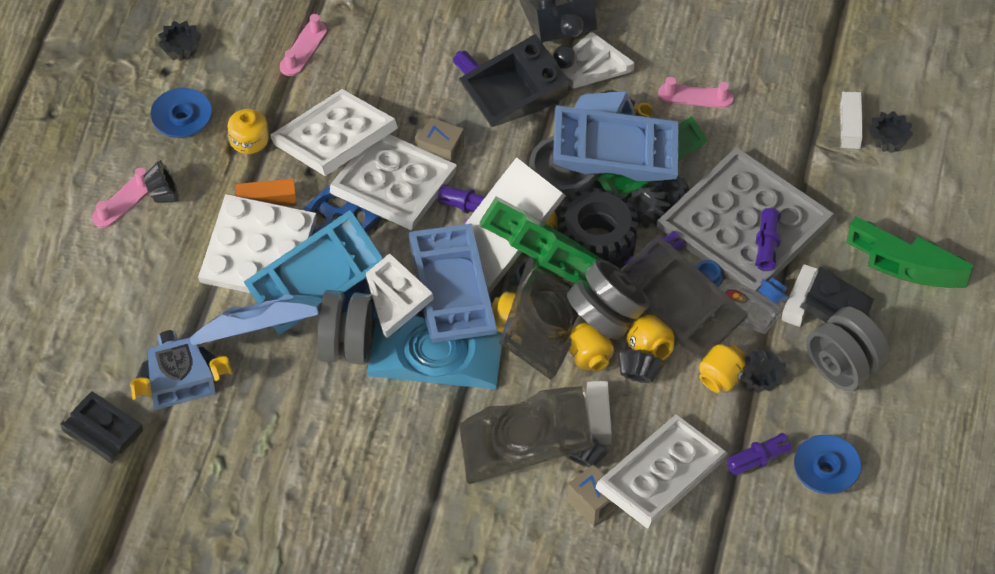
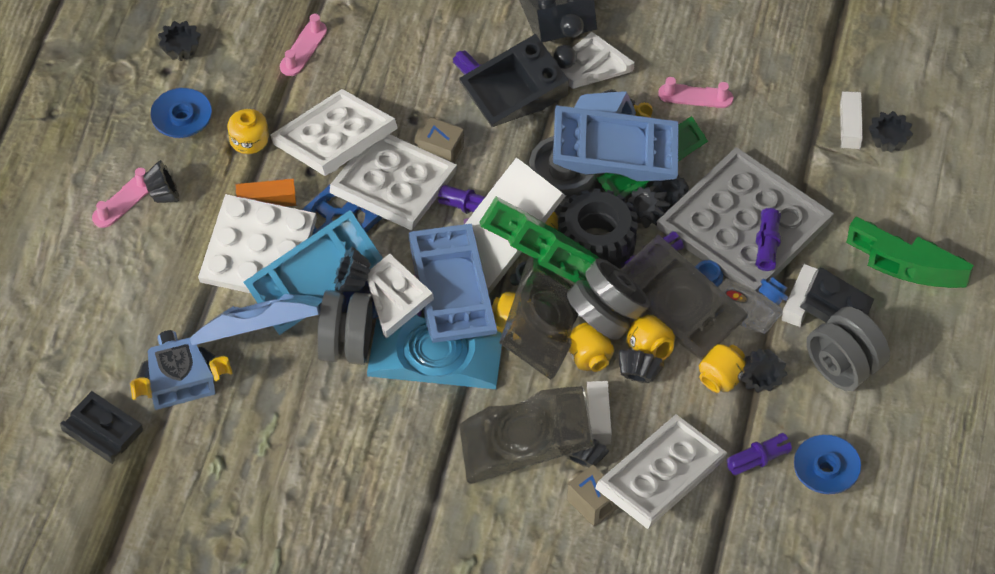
(352, 271): none -> black piece

